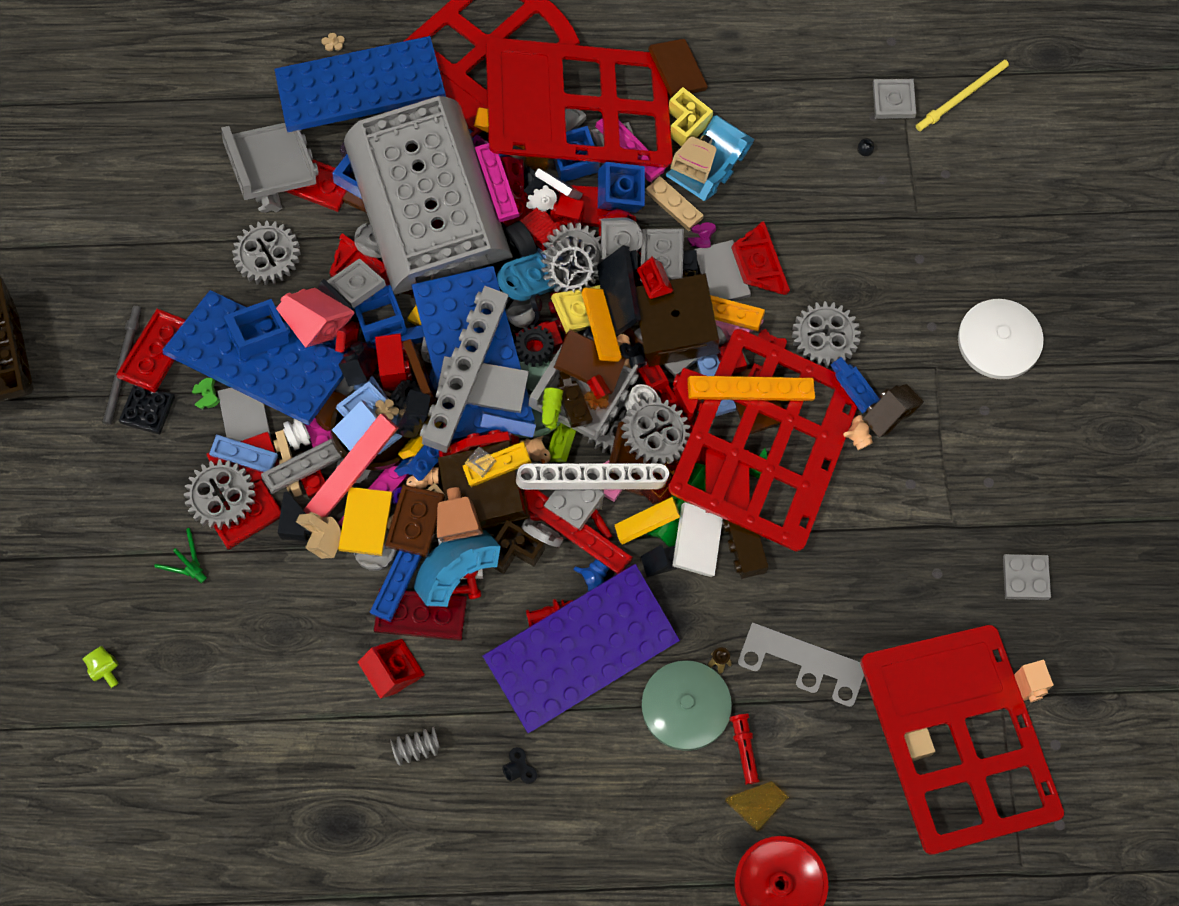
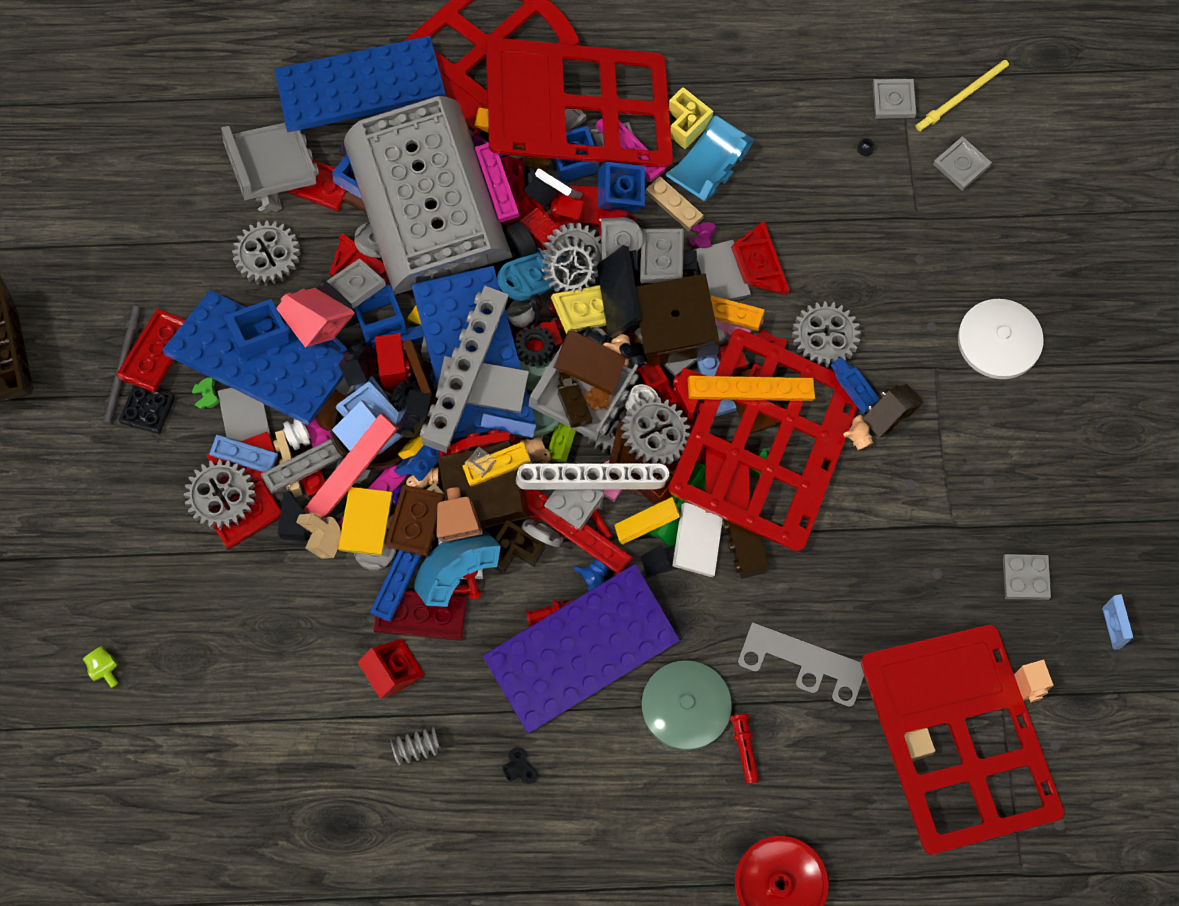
(192, 569): green plant -> none
(333, 42): tan plant -> none
(347, 336): red tile -> none
(386, 408): tan plant -> none
(542, 199): white piece -> none
(551, 407): lime hinge -> none
(598, 386): red slope -> none
(601, 324): light orange tile -> none
(654, 278): red slope -> none
(677, 66): reddish brown tile -> none
(695, 158): tan torso -> none
(720, 657): dark brown piece -> none
(757, 803): clear yellow wing -> none
(962, 163): none -> light grey plate
(1117, 622): none -> light blue tile

